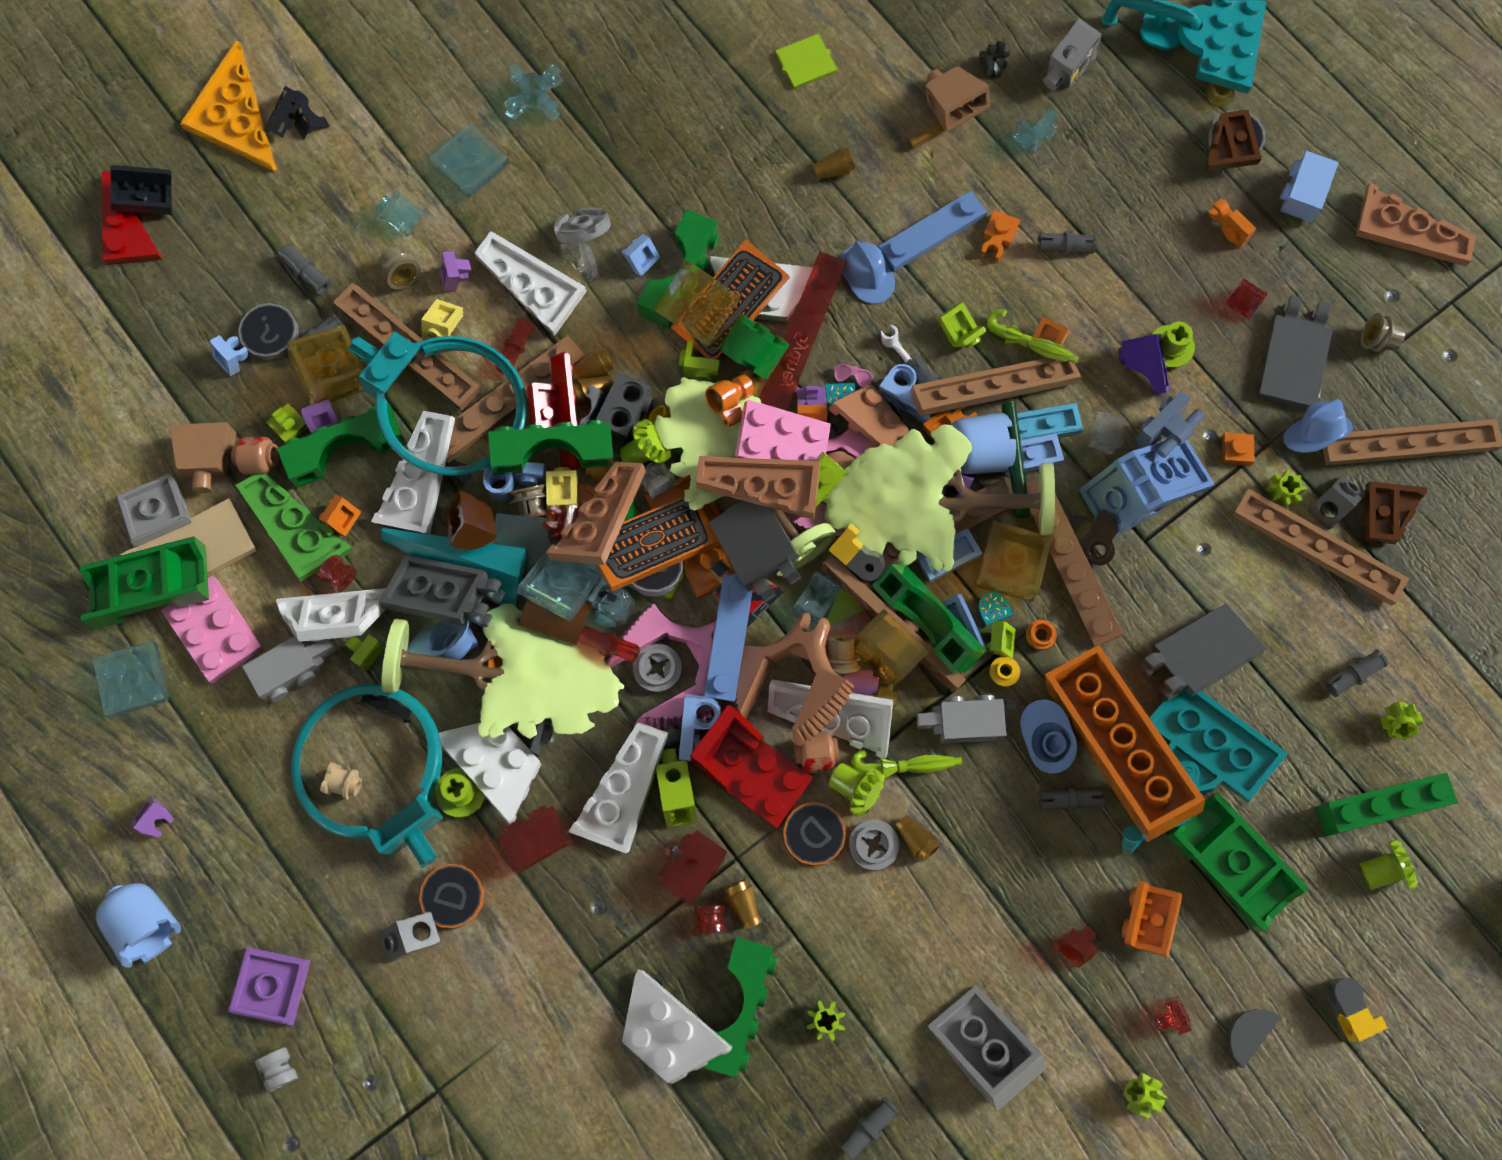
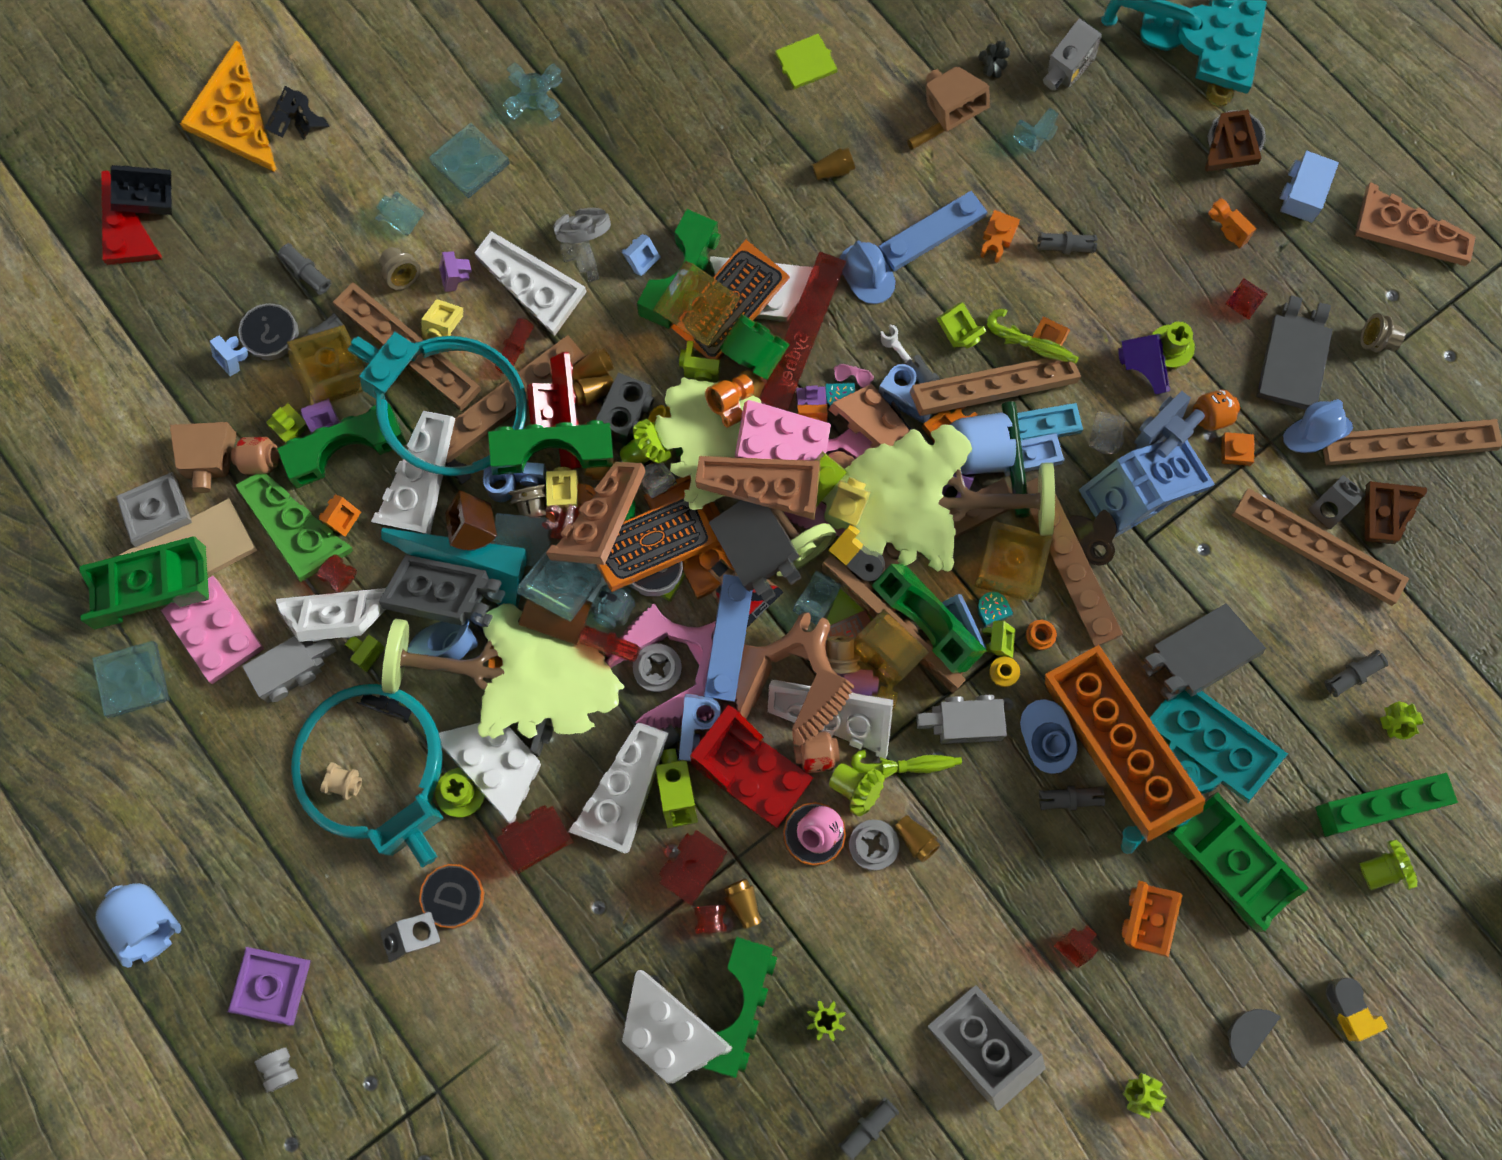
(148, 814): medium lavender tile -> none
(597, 400): black piece -> none
(820, 829): none -> bright pink head
(849, 501): none -> light yellow bracket
(964, 551): light blue plate -> none
(1175, 1016): clear red tile -> none
(1219, 409): none -> orange head
(1290, 491): lime gear -> none

